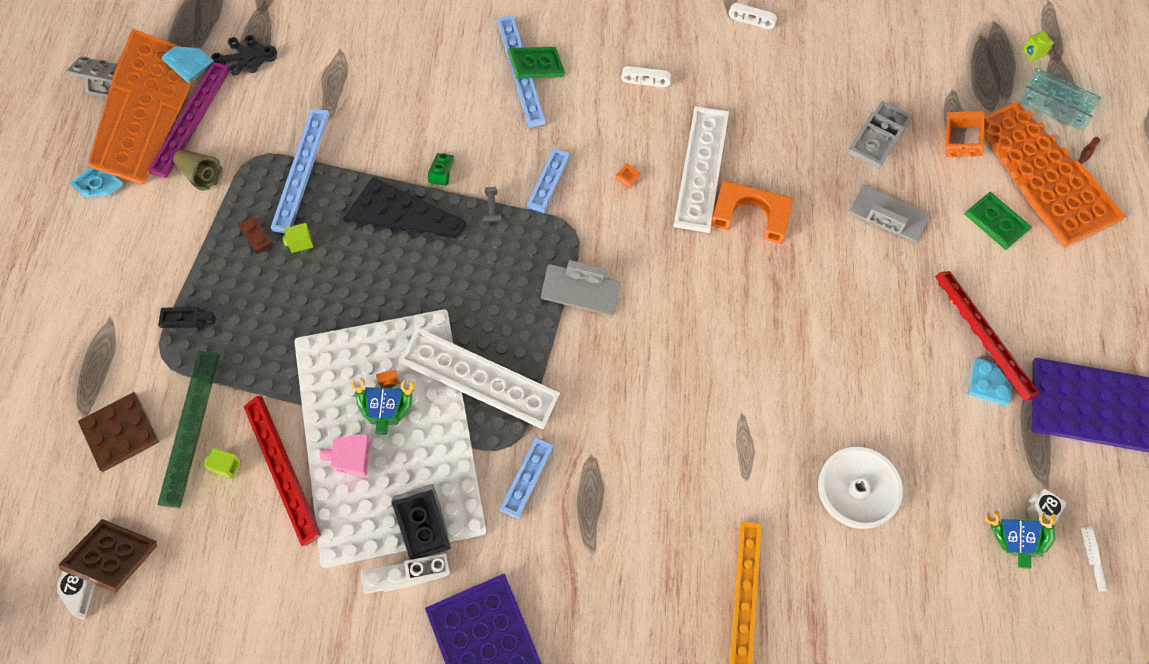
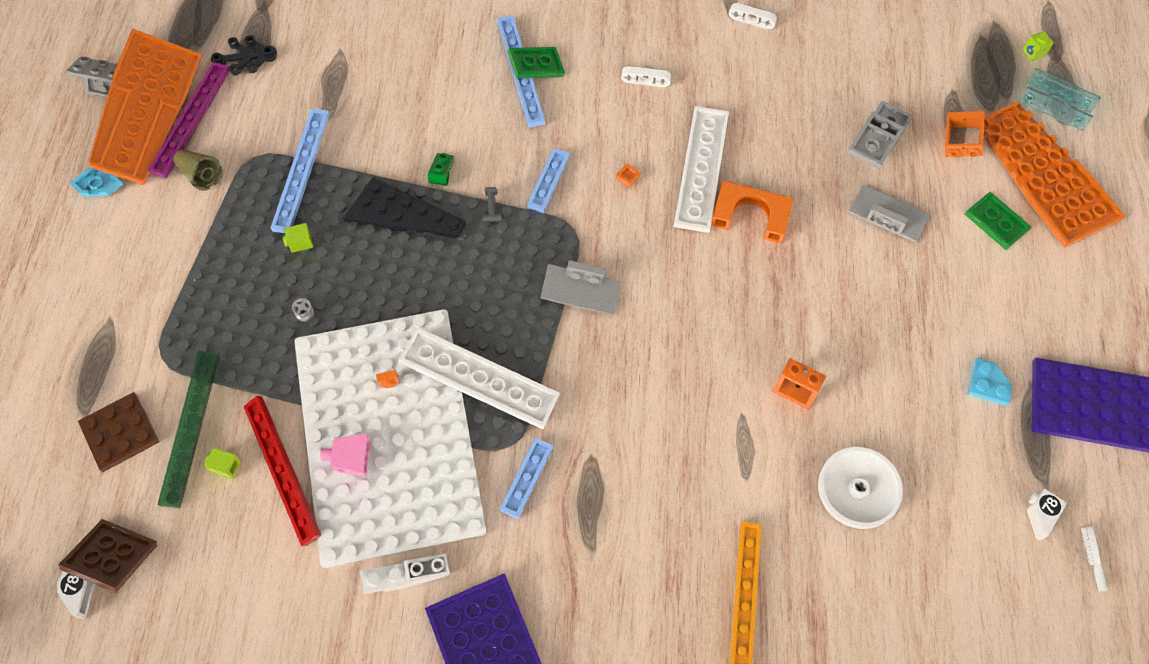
(185, 317): black hinge -> none
(187, 61): medium azure plate -> none
(255, 234): copper plate -> none
(301, 305): none -> light grey wheel
(383, 405): torso -> none
(421, 522): black slope -> none
(807, 383): none -> orange window
(987, 335): red plate -> none
(1024, 537): torso -> none
(1088, 150): copper bar -> none

